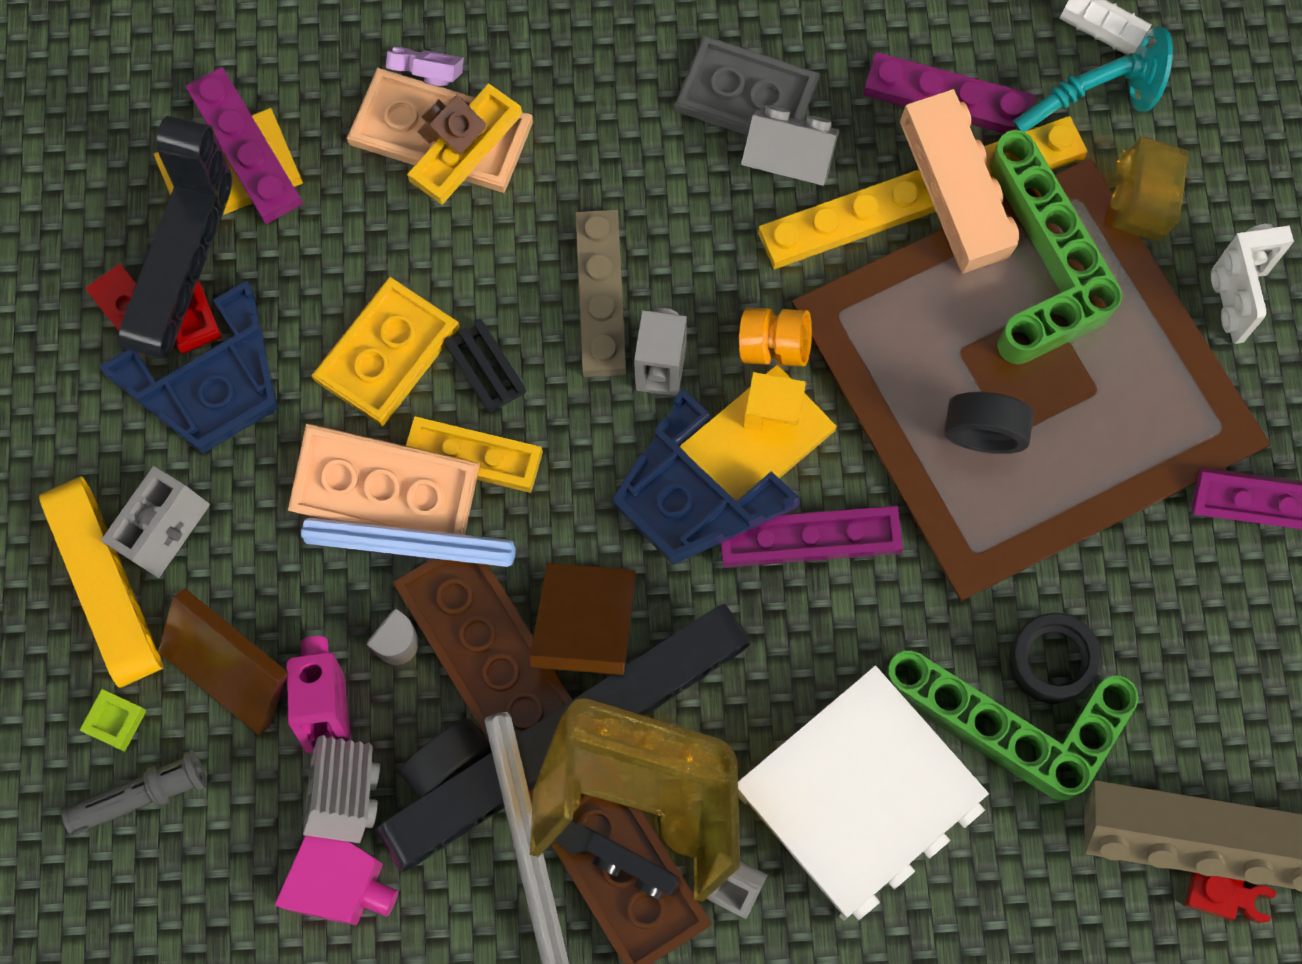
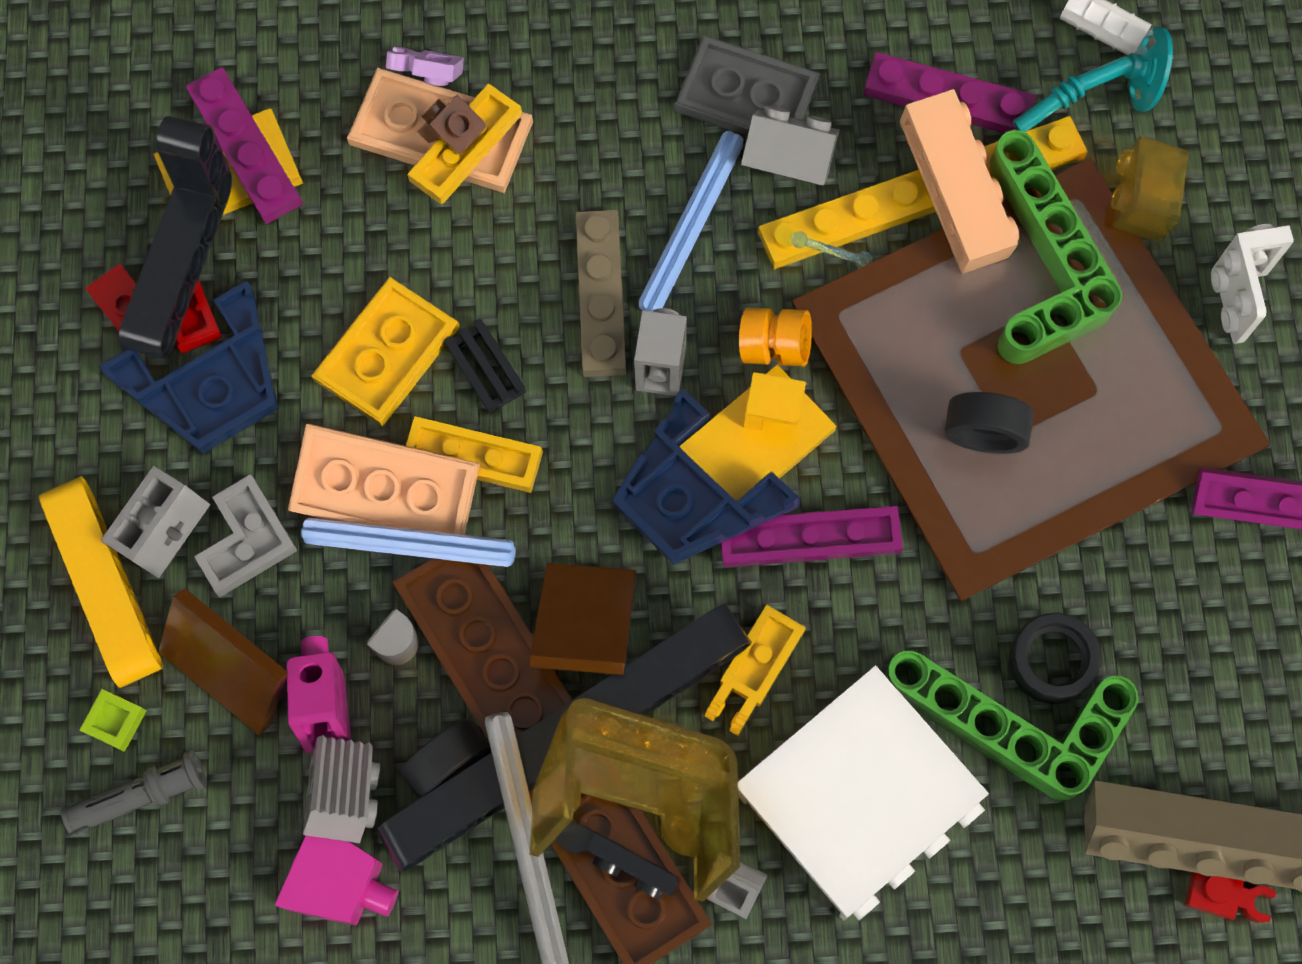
(256, 538): none -> light grey plate
(691, 222): none -> light blue axle
(758, 666): none -> yellow hinge
(799, 240): none -> clear light blue hinge

